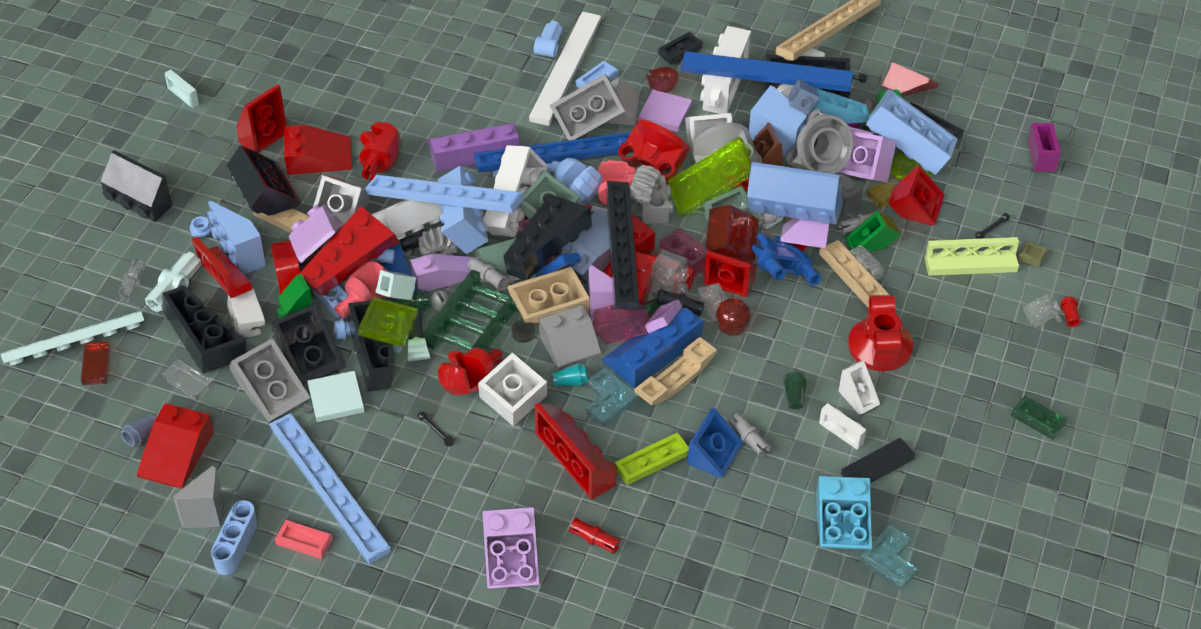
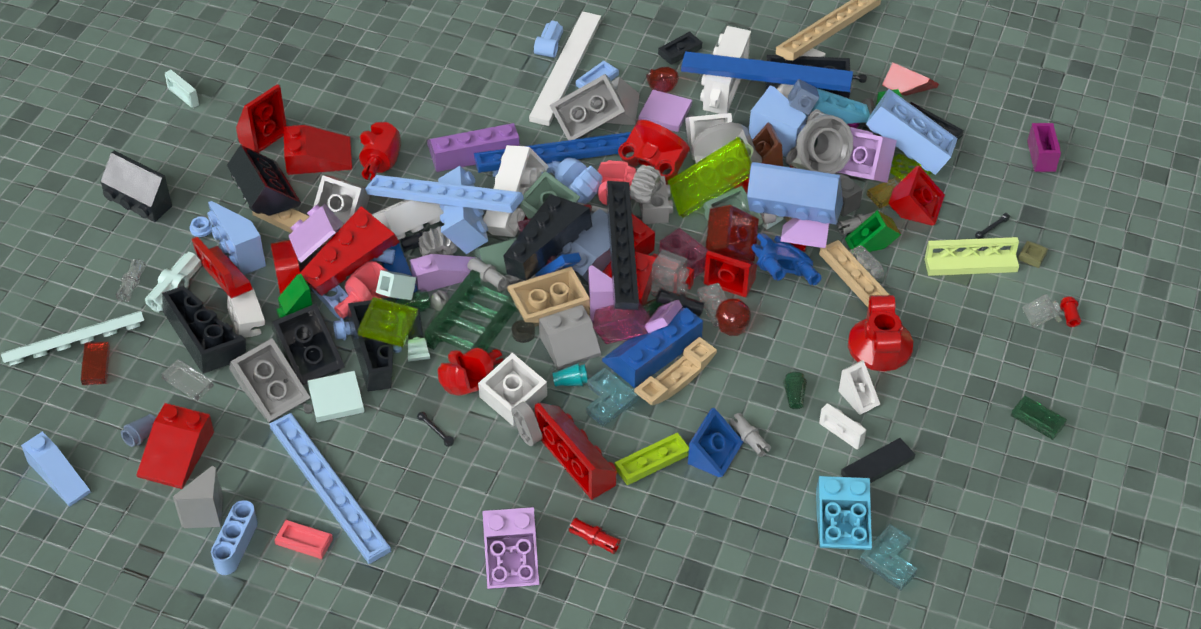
(54, 469): none -> light blue slope
(526, 423): none -> light grey beam

